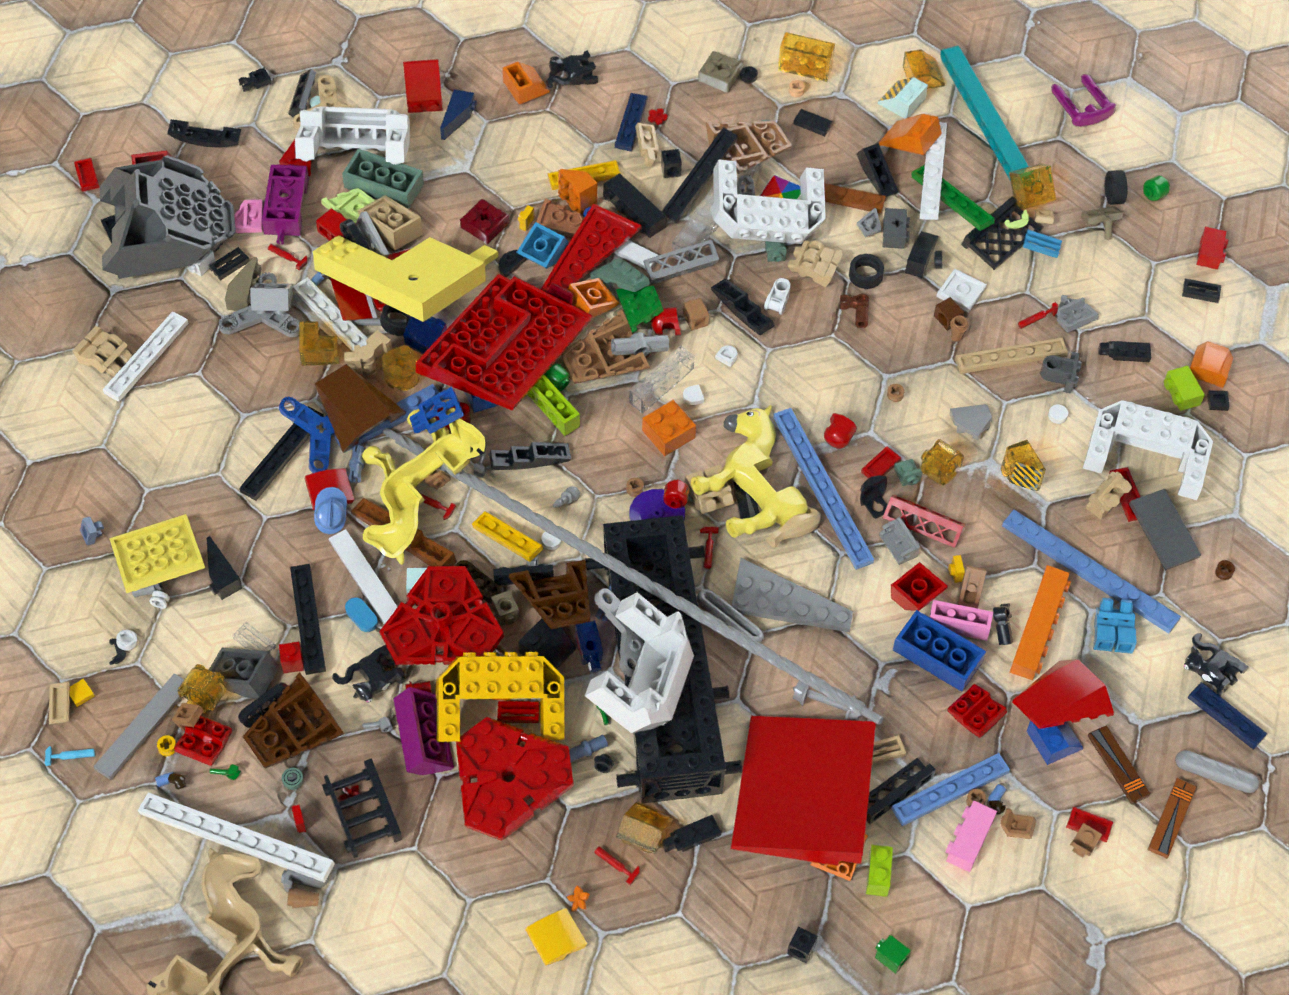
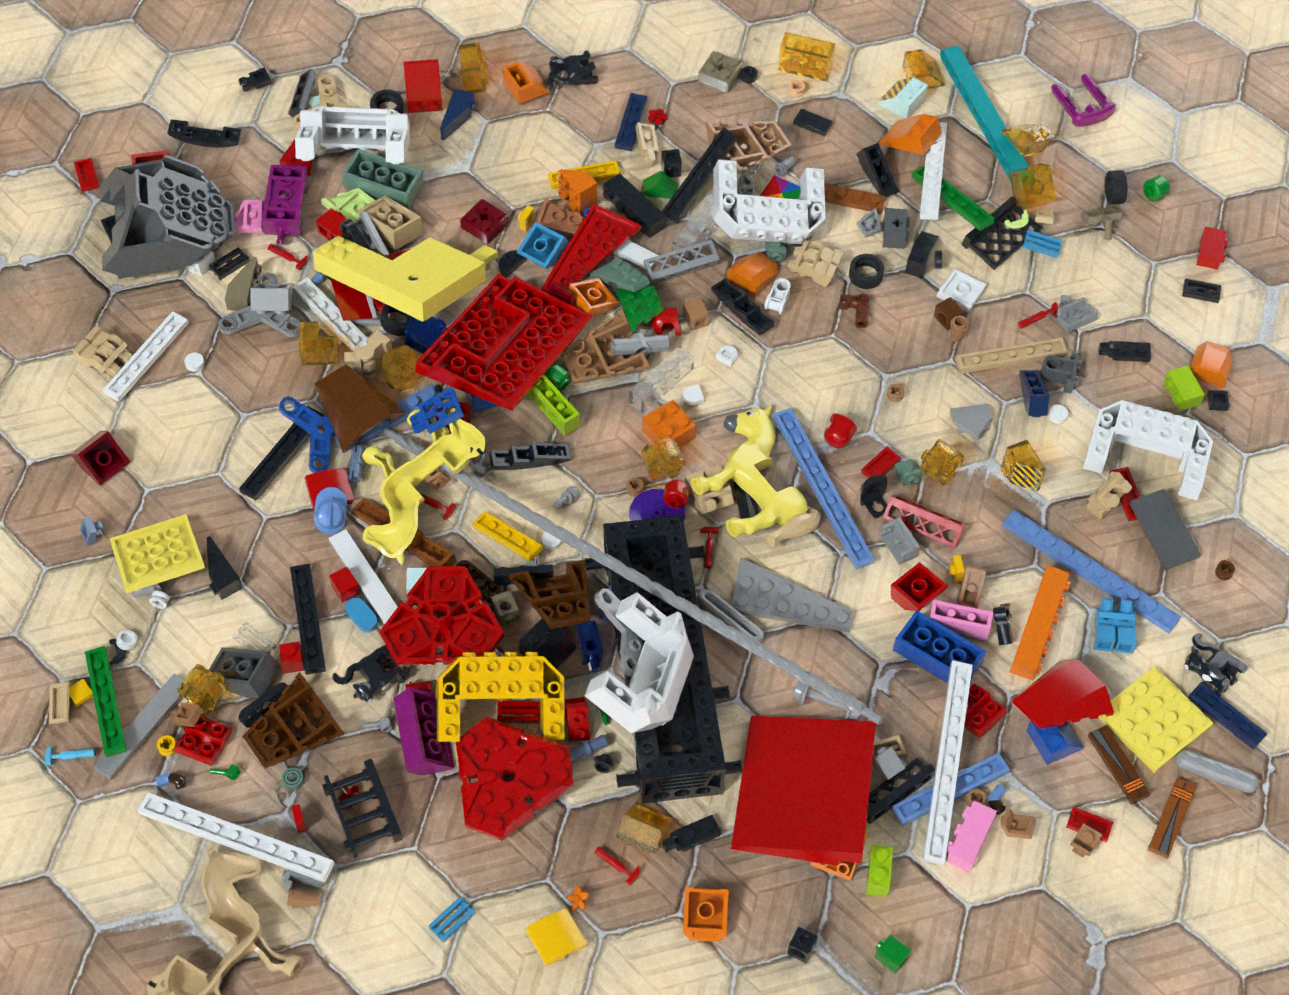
(100, 457): none -> dark red slope
(105, 701): none -> green plate
(194, 362): none -> white tile
(344, 584): none -> red brick
(387, 96): none -> black tyre
(464, 906): none -> dark azure tile
(473, 67): none -> clear yellow brick
(577, 719): none -> red pin
(659, 186): none -> green slope
(663, 458): none -> clear yellow brick
(705, 913): none -> orange slope
(753, 272): none -> orange slope
(786, 164): none -> light grey pin
(887, 763): none -> light grey brick
(947, 763): none -> white plate
(1029, 138): none -> clear yellow slope
(1034, 393): none -> dark blue slope
(1155, 719): none -> light yellow plate

